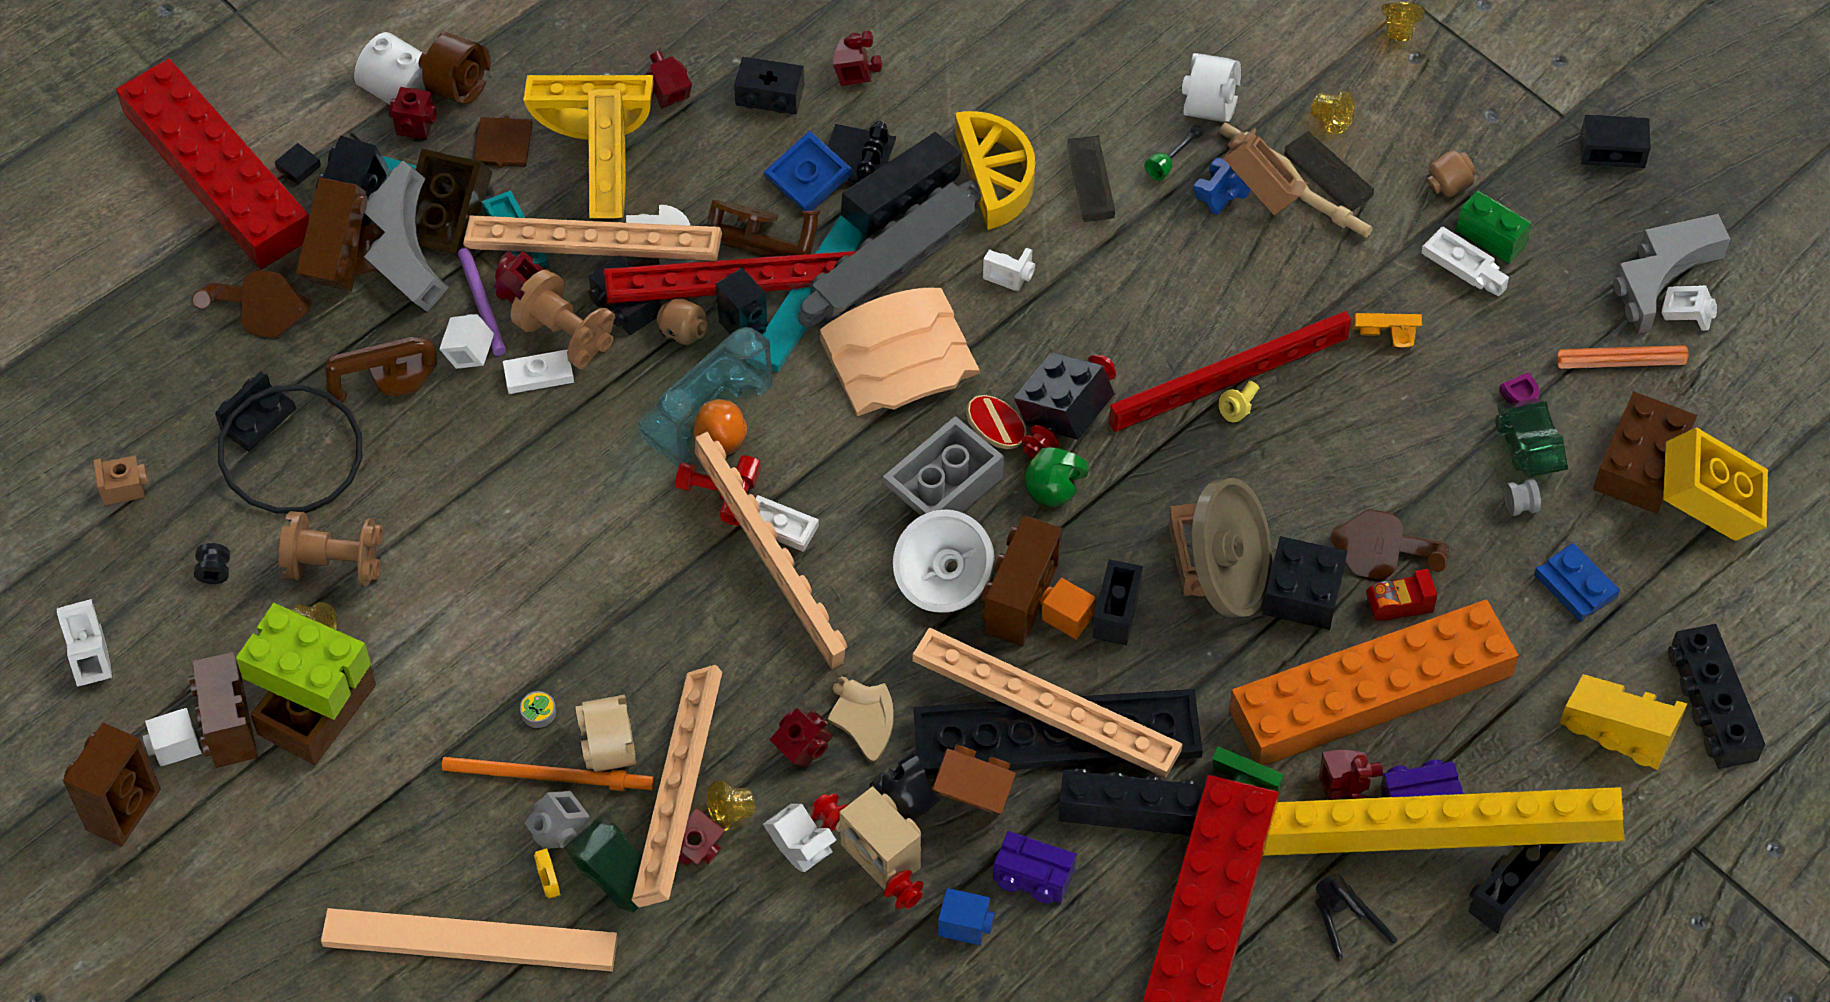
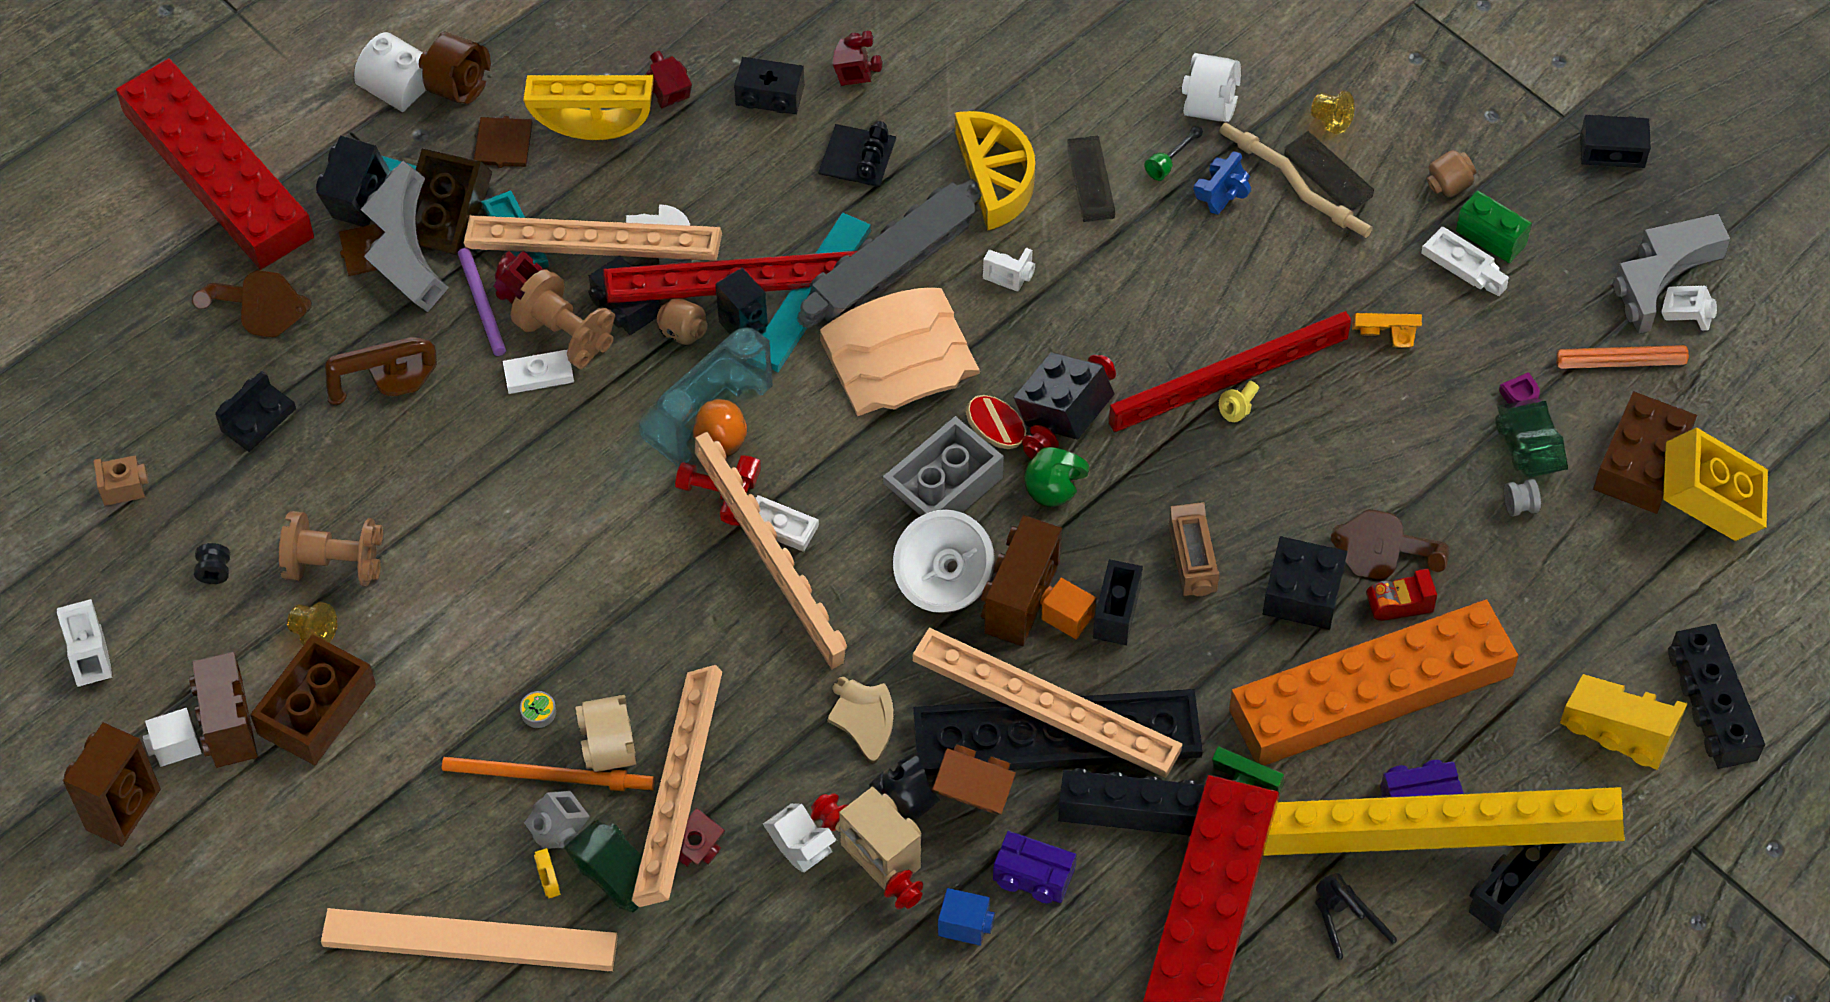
(279, 388): black piece -> none
(297, 163): black tile -> none
(303, 661): lime piece -> none
(333, 234): reddish brown wedge -> none
(413, 112): dark red brick -> none
(466, 341): white brick -> none
(606, 154): yellow window -> none
(729, 804): clear yellow piece -> none
(757, 242): reddish brown piece -> none
(802, 736): dark red brick -> none
(808, 172): blue tile -> none
(901, 184): black brick -> none
(1231, 547): dark tan dish -> none
(1263, 171): medium nougat window -> none
(1347, 773): dark red piece -> none
(1402, 19): clear yellow piece -> none
(1577, 582): blue plate -> none

